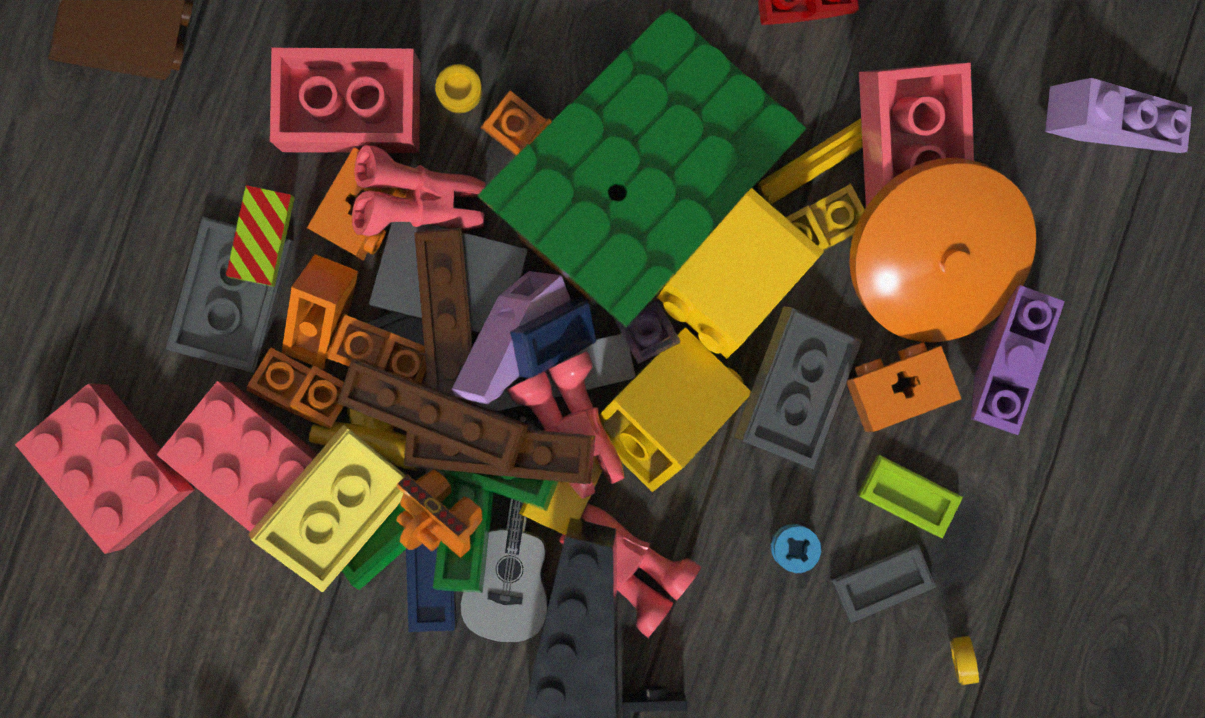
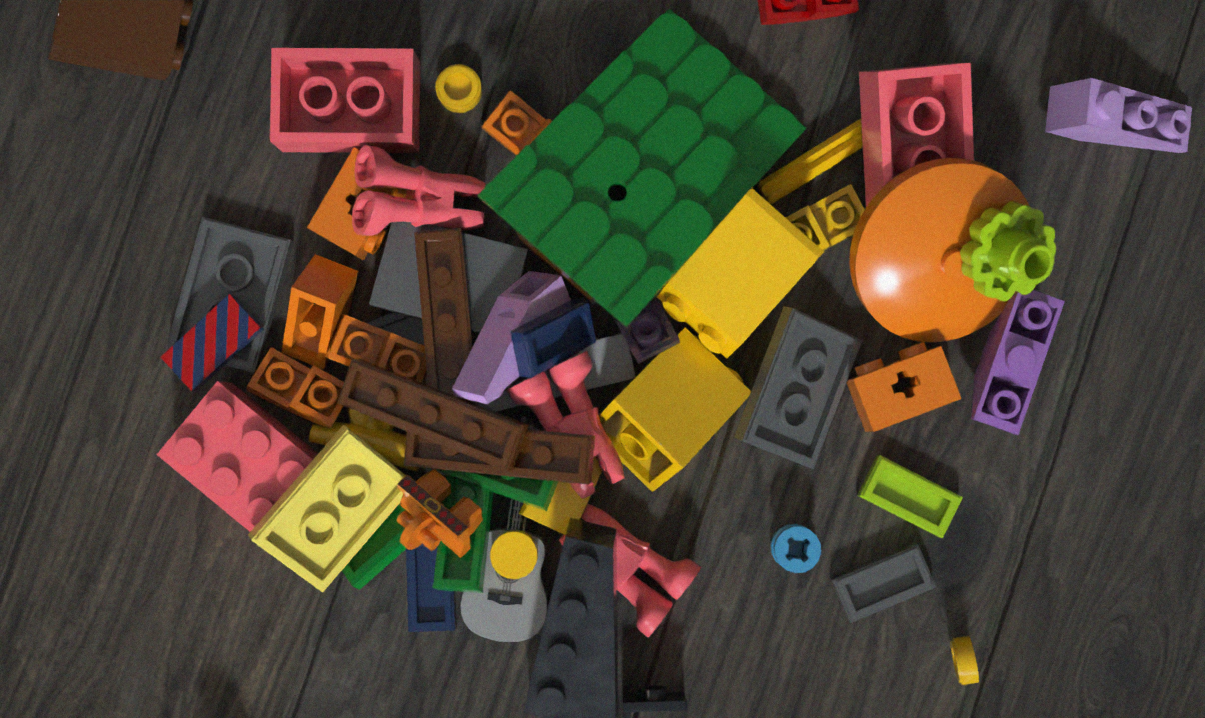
(104, 467): coral brick -> none
(212, 342): none -> tile
(260, 236): tile -> none
(514, 554): none -> yellow tile
(1008, 251): none -> lime plant

